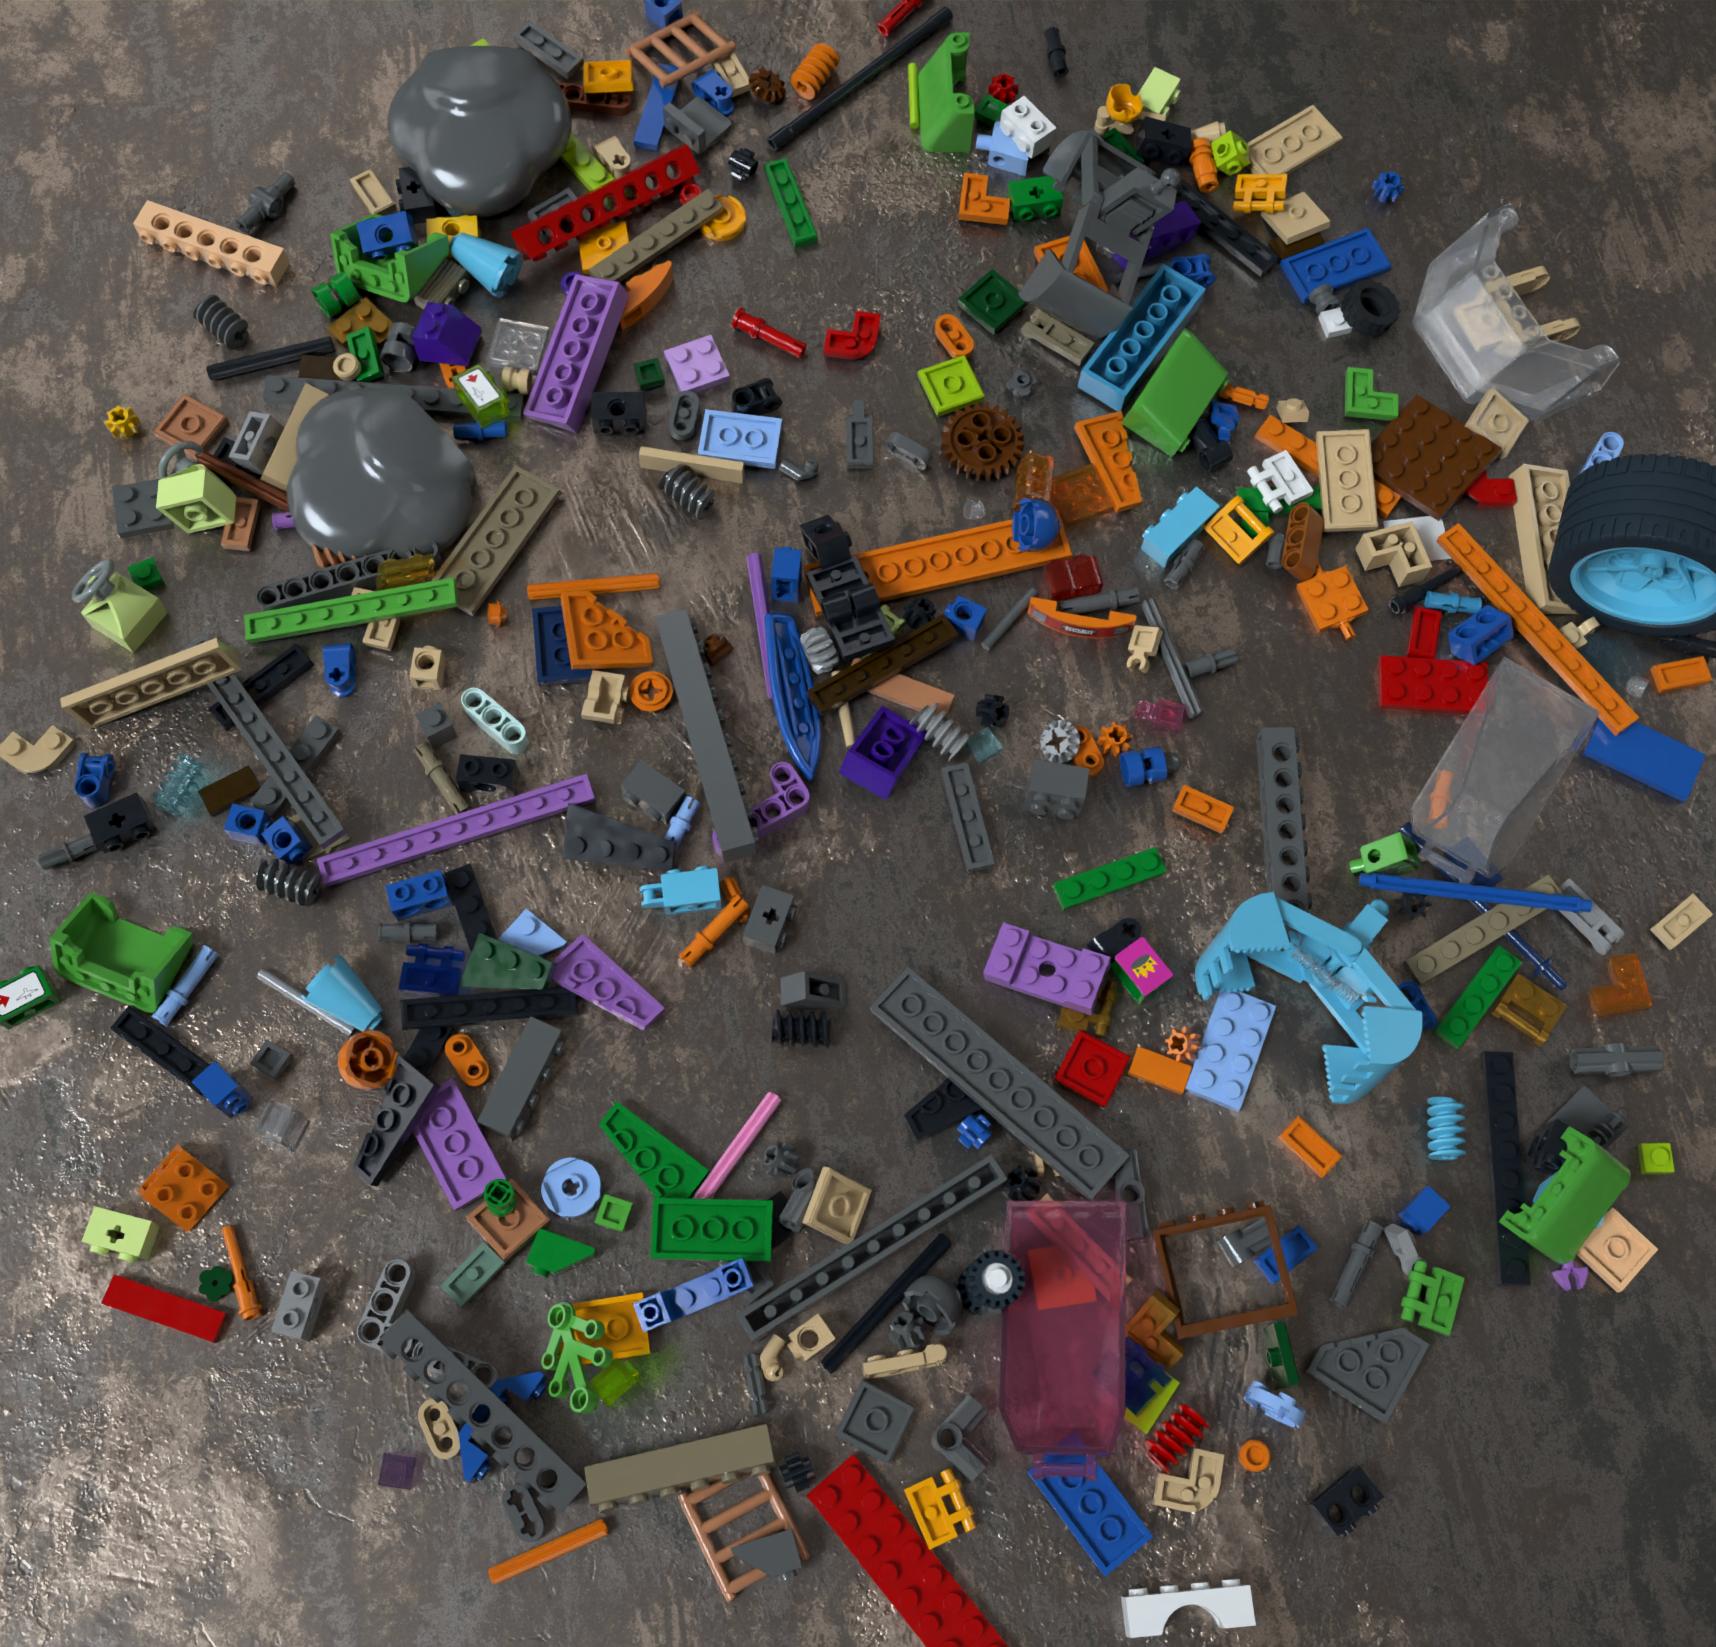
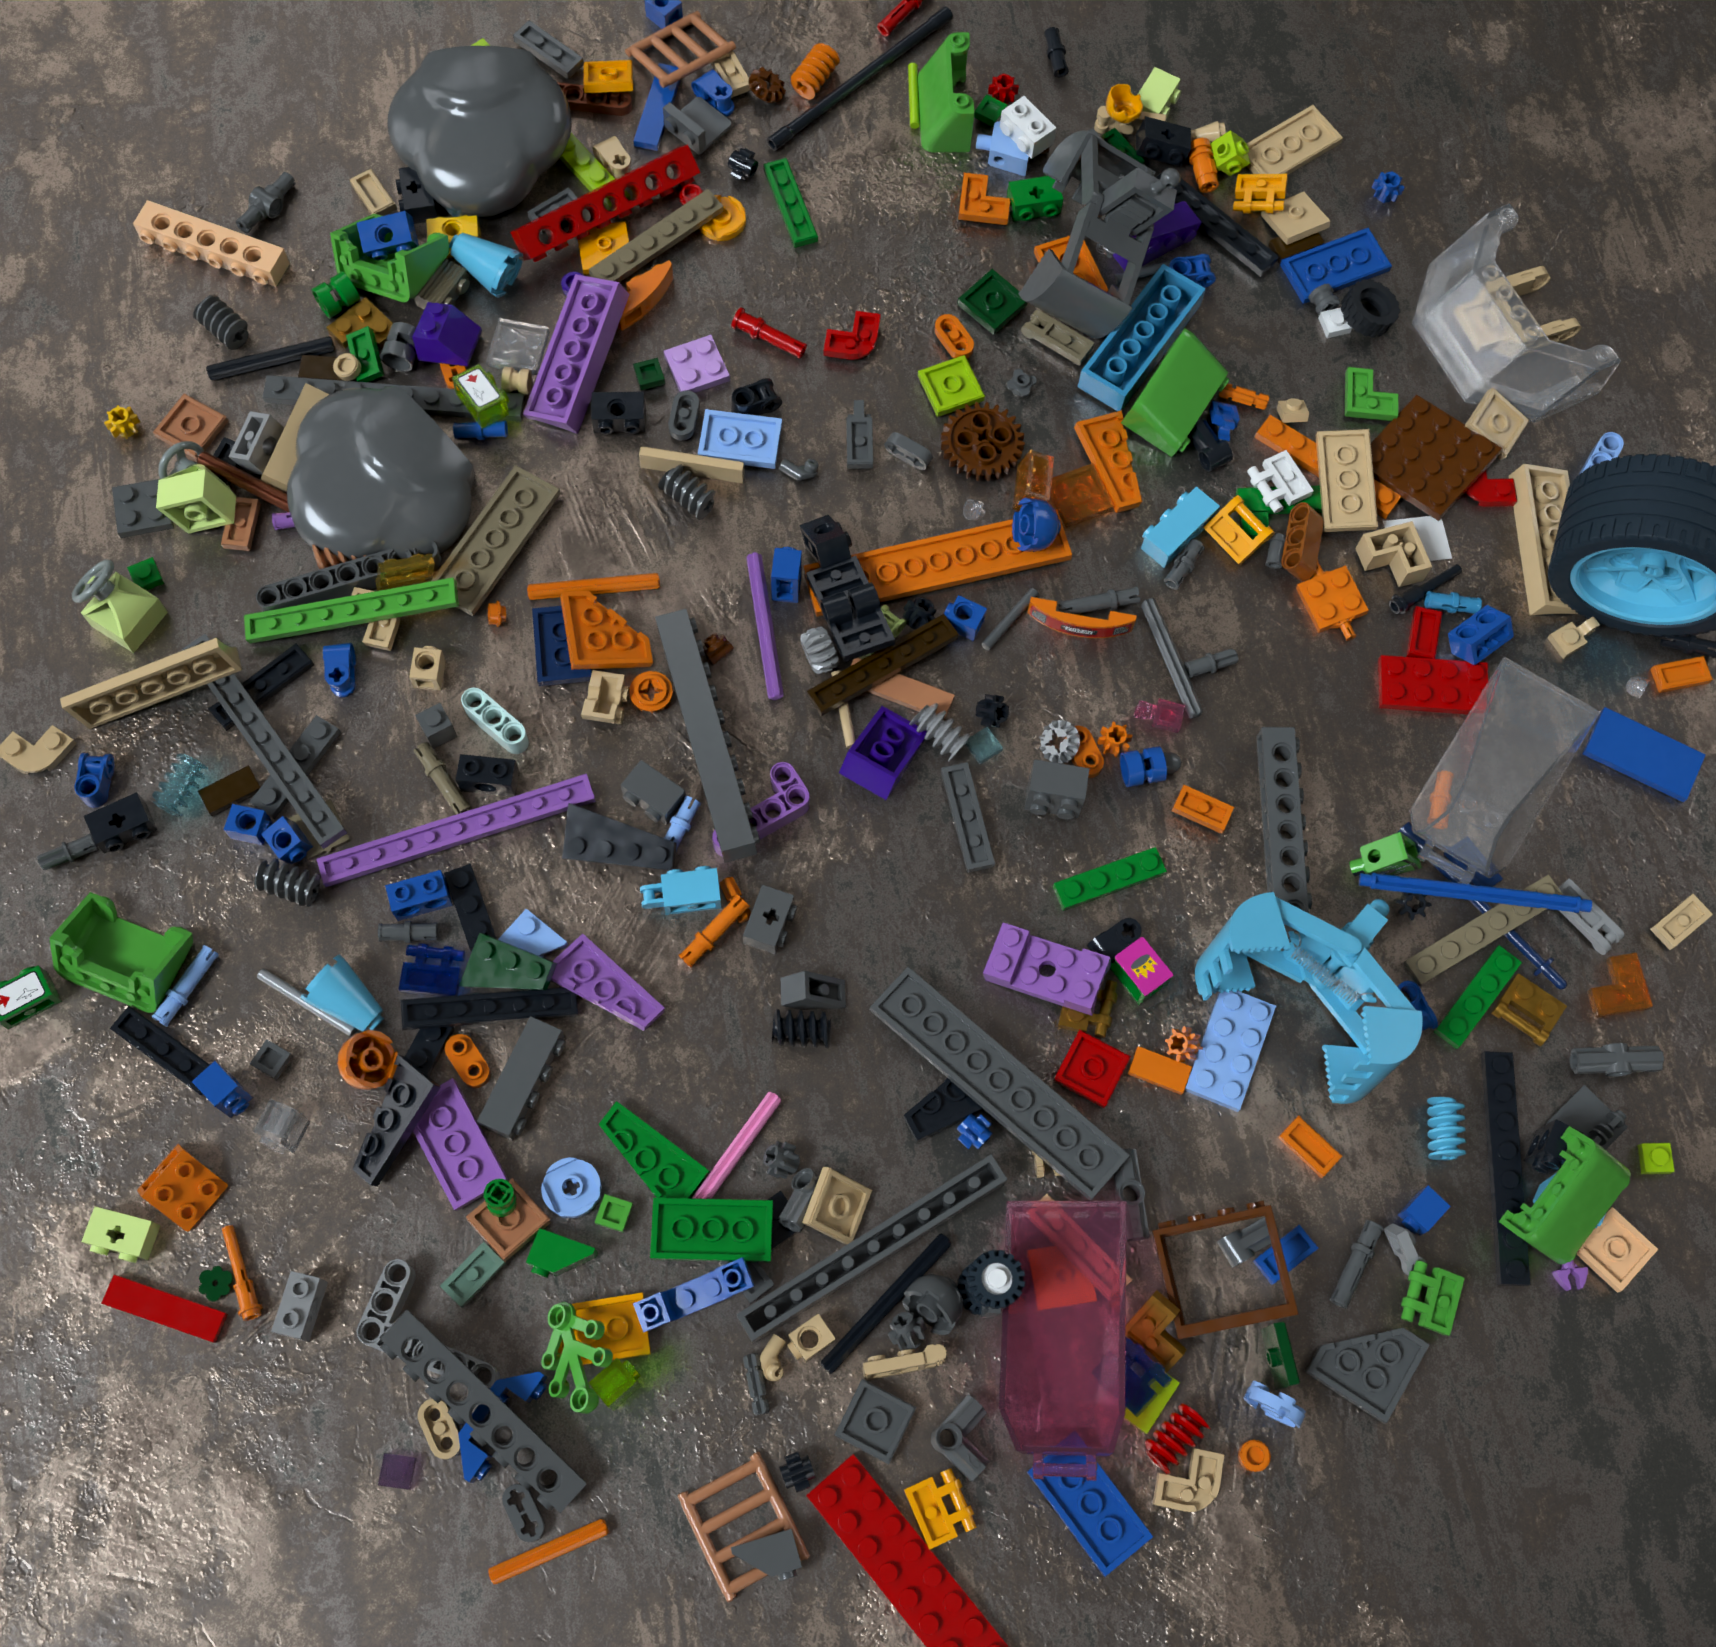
(680, 1467): dark tan brick -> none
(789, 684): blue piece -> none
(1023, 1184): black gear -> none
(1072, 578): clear red brick -> none
(1143, 643): tan plate -> none
(1148, 1613): white arch -> none
(1341, 1495): black brick -> none
(1537, 629): orange plate -> none

